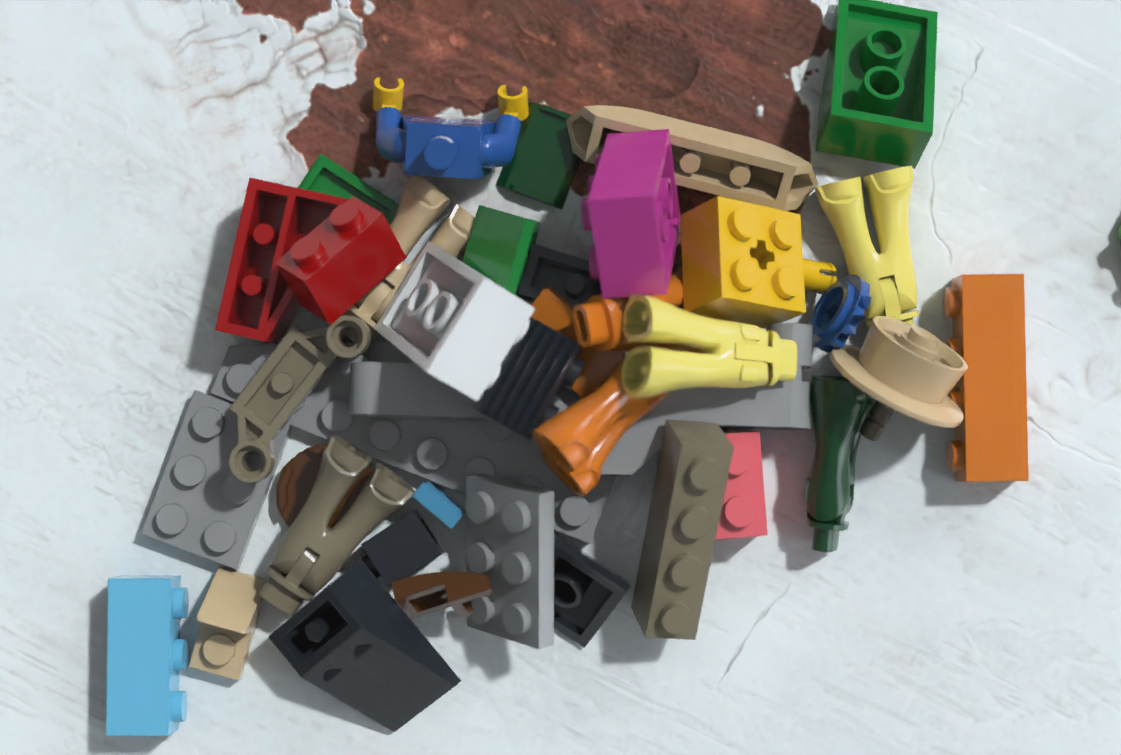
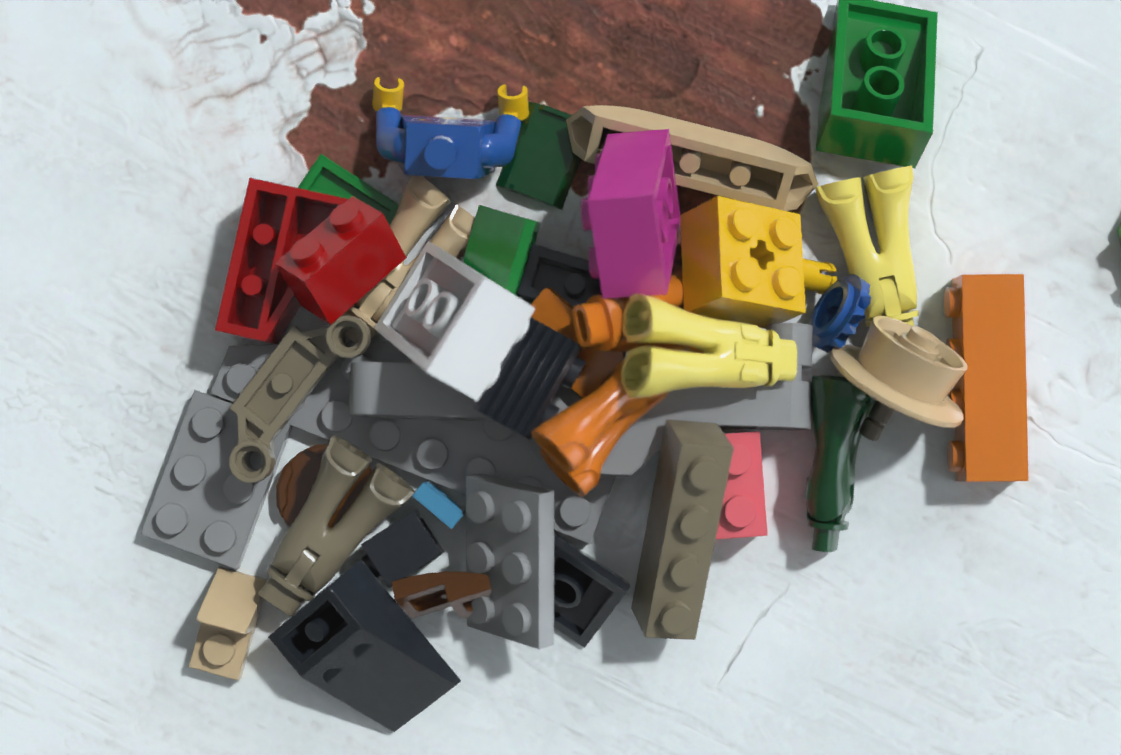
(145, 655): medium azure brick -> none

